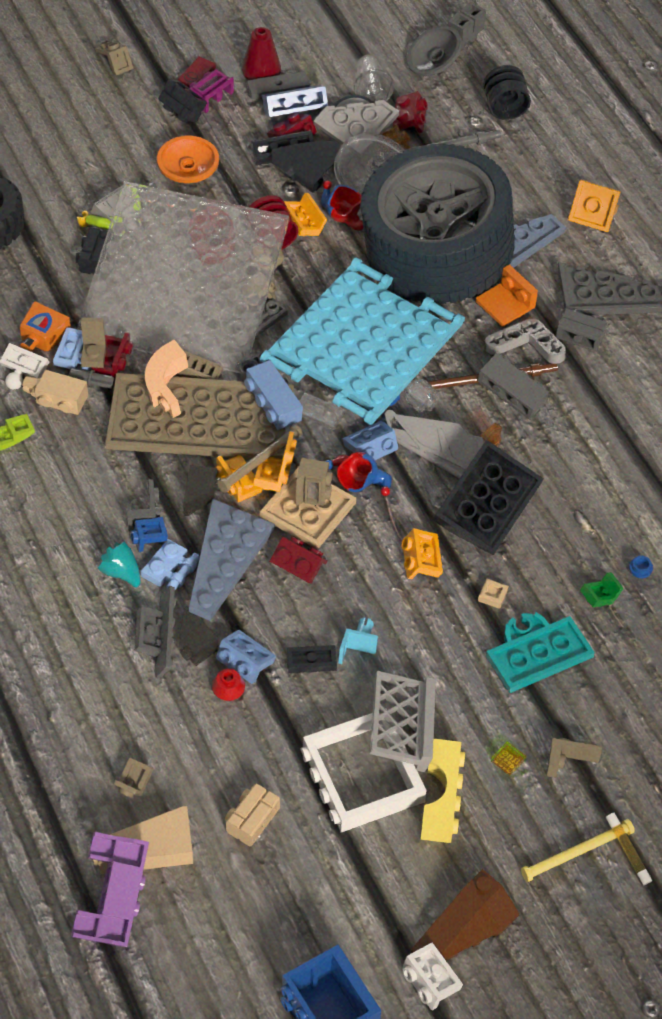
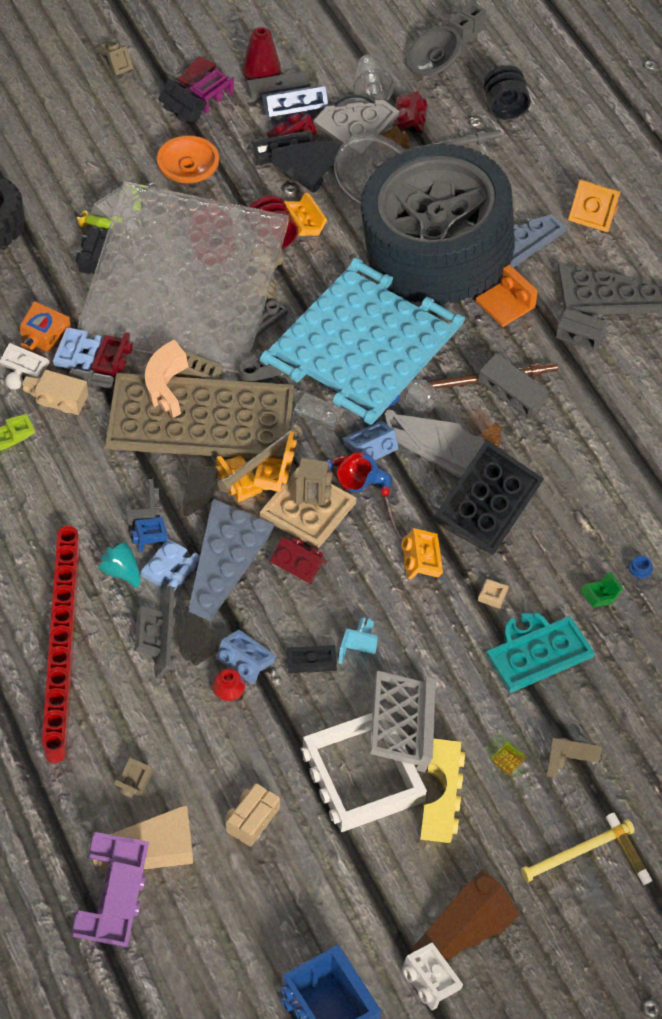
(66, 549): none -> red beam
(93, 342): dark tan bracket -> none
(273, 395): medium blue brick -> none
(342, 204): red piece -> none
(528, 331): light grey beam -> none

